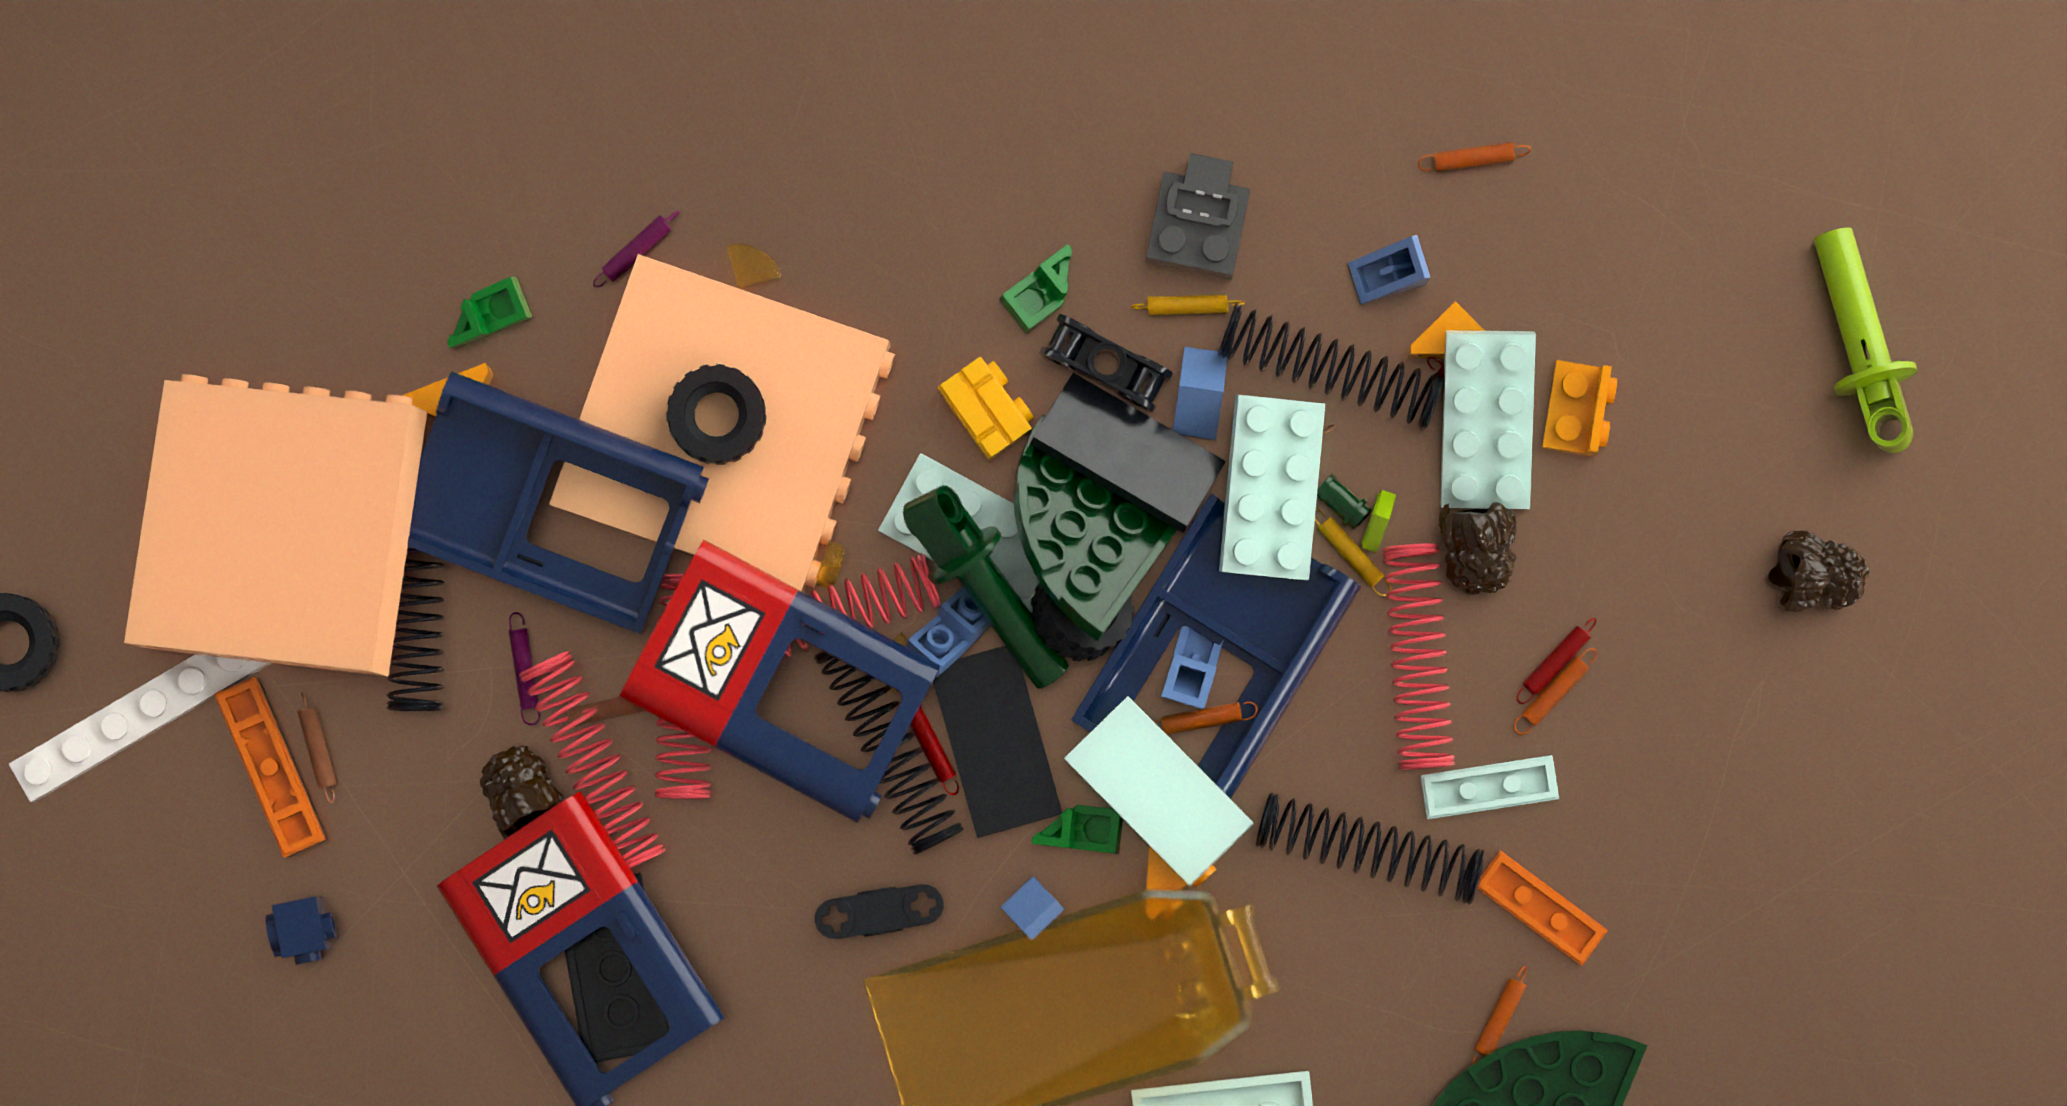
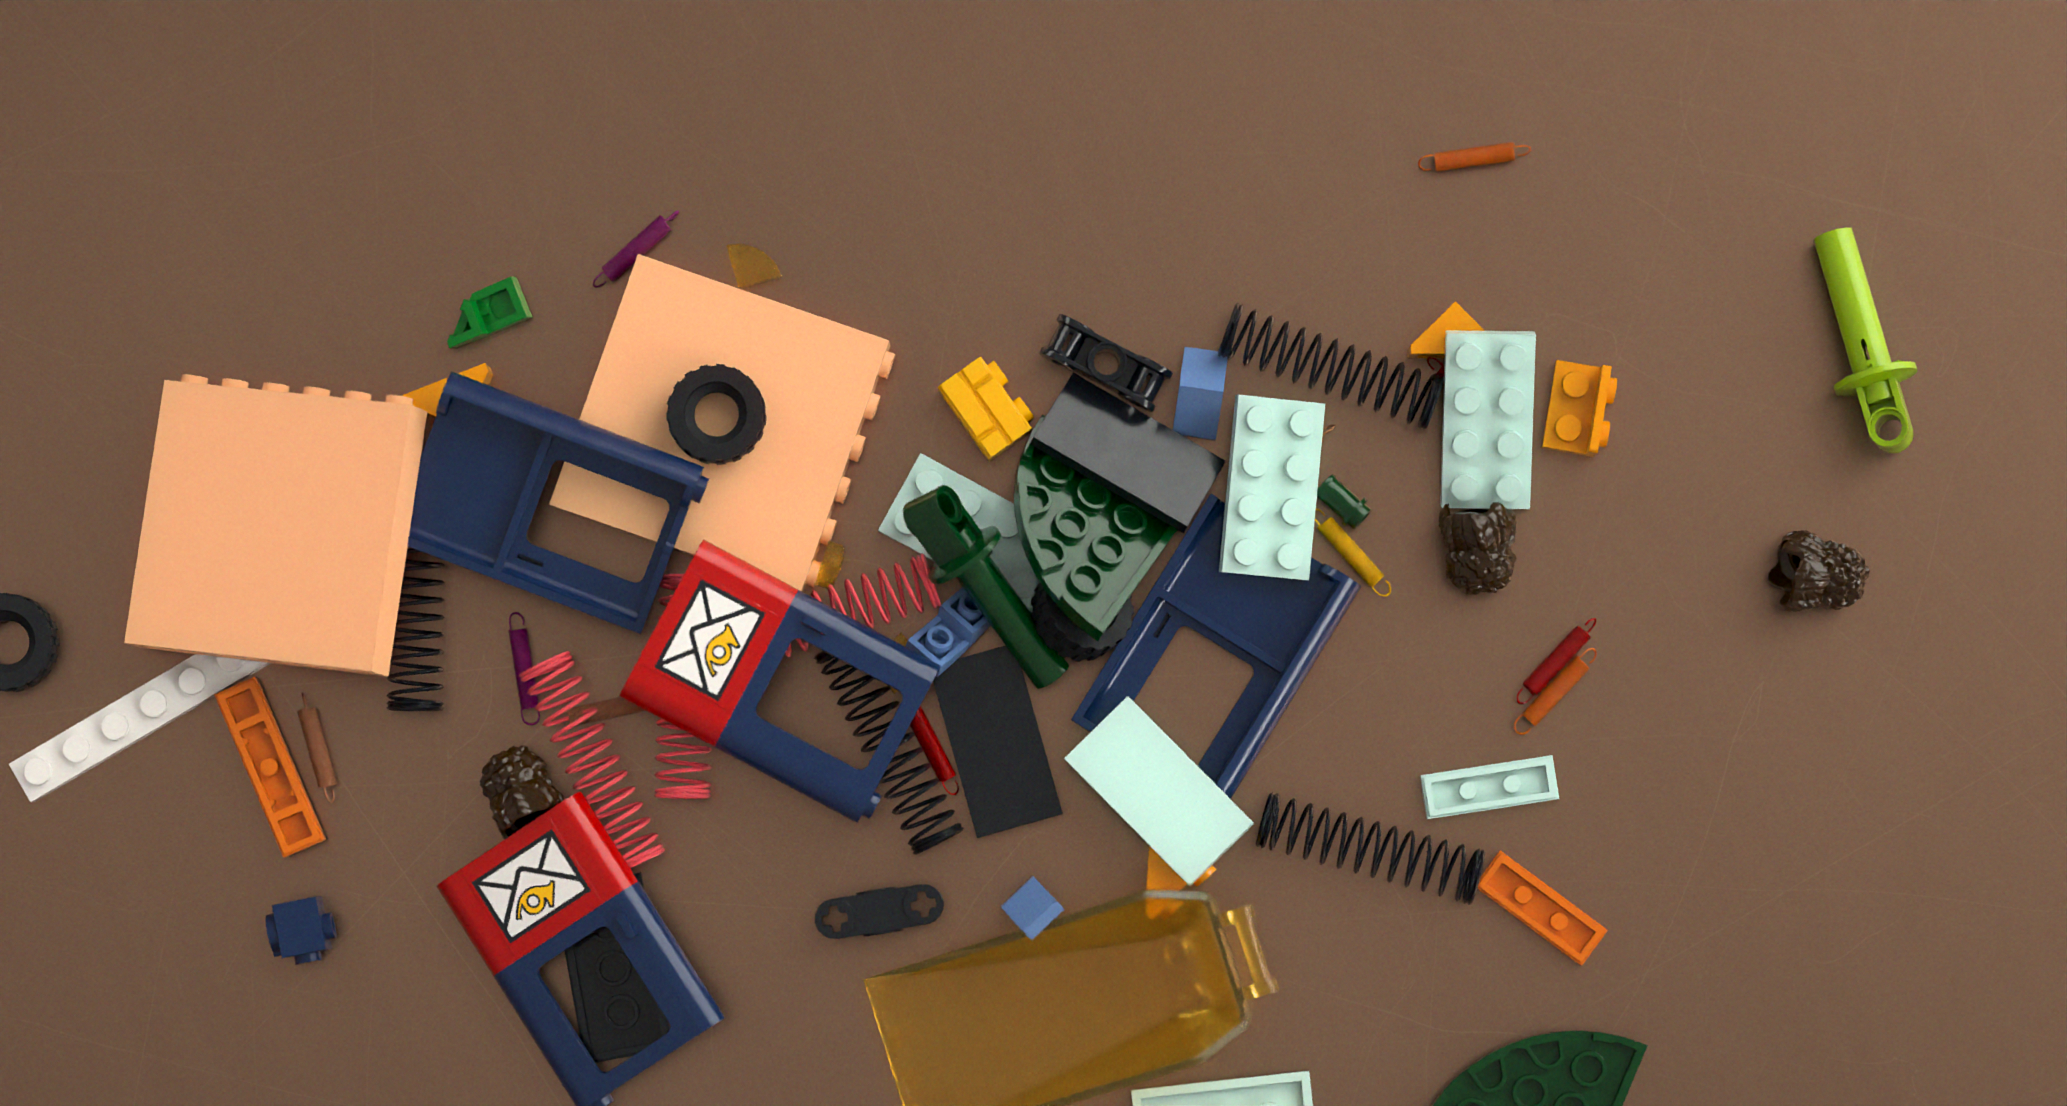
(1039, 292): green slope -> none
(1084, 829): green slope -> none
(1187, 304): yellow piece -> none
(1191, 669): medium blue slope -> none
(1199, 219): dark grey piece -> none
(1203, 718): orange piece -> none
(1378, 521): lime tile -> none
(1390, 270): medium blue slope -> none
(1441, 759): coral piece -> none
(1501, 1016): orange piece -> none

